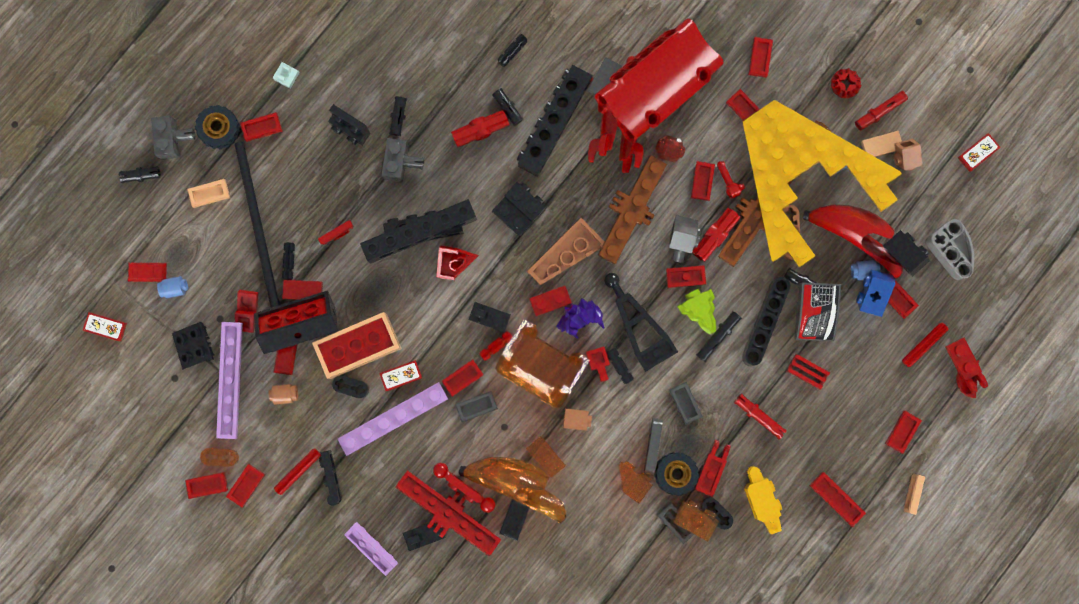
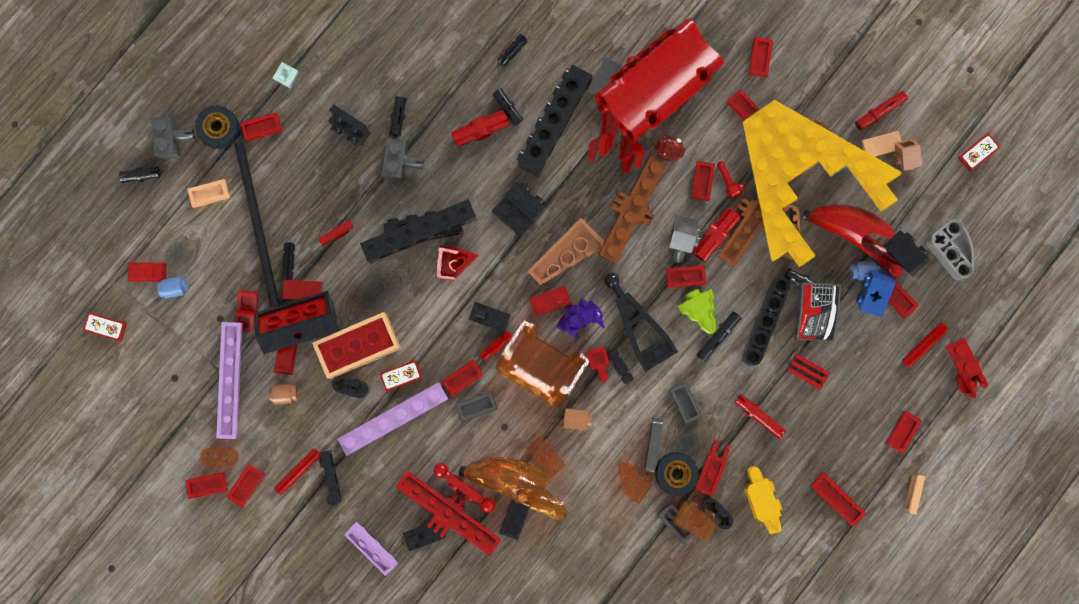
(193, 345): black hinge -> none
(839, 87): red gear -> none

